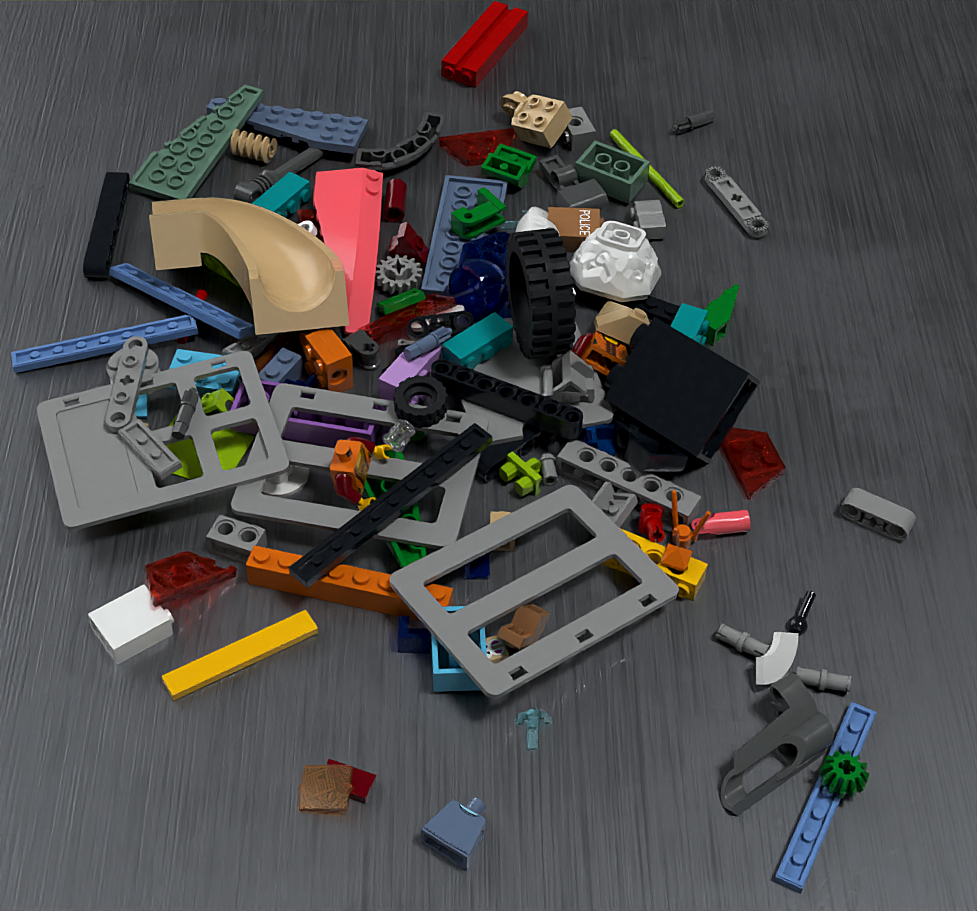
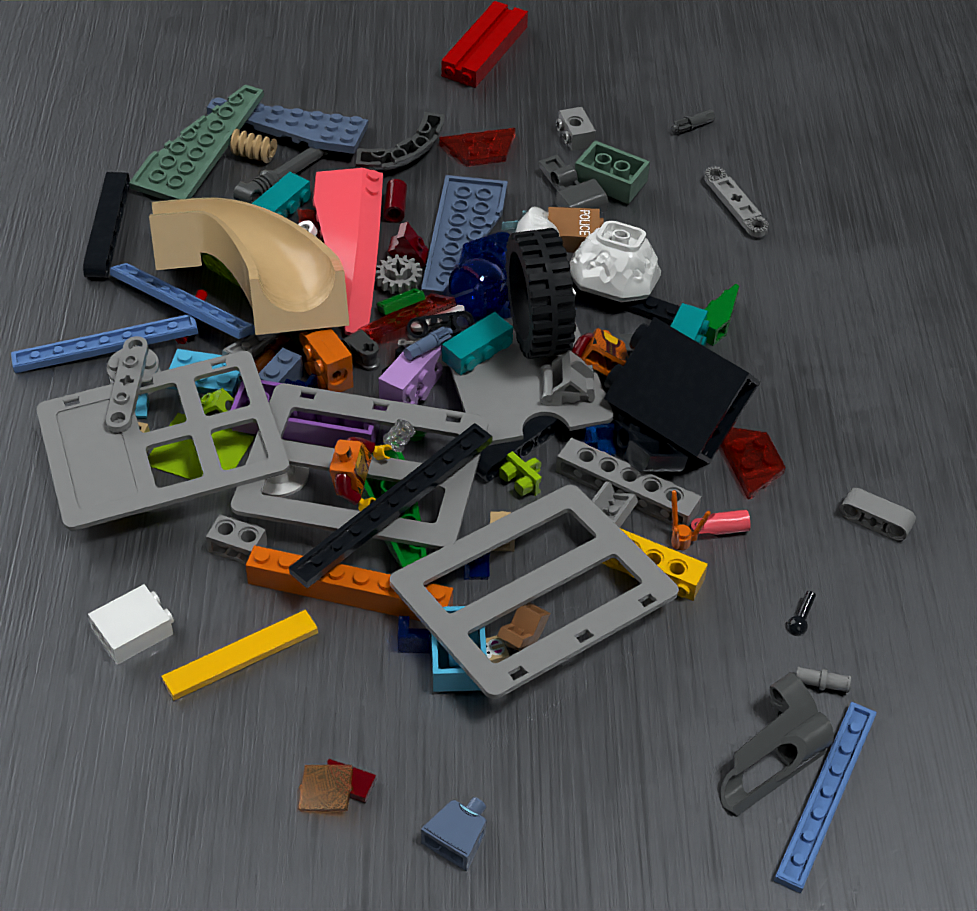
(150, 449): light grey tile -> none
(183, 575): clear red wing -> none
(186, 410): dark grey piece -> none
(420, 386): black tyre -> none
(480, 218): green piece -> none
(509, 165): green brick -> none
(509, 399): black beam -> none
(533, 716): clear light blue piece -> none
(536, 118): tan brick -> none
(548, 469): light grey pin -> none
(619, 321): tan wedge -> none
(649, 217): light grey brick -> none
(651, 522): red pin -> none
(653, 175): lime piece -> none
(676, 557): orange slope -> none
(742, 641): light grey pin -> none
(778, 658): white tile -> none
(844, 774): green gear -> none

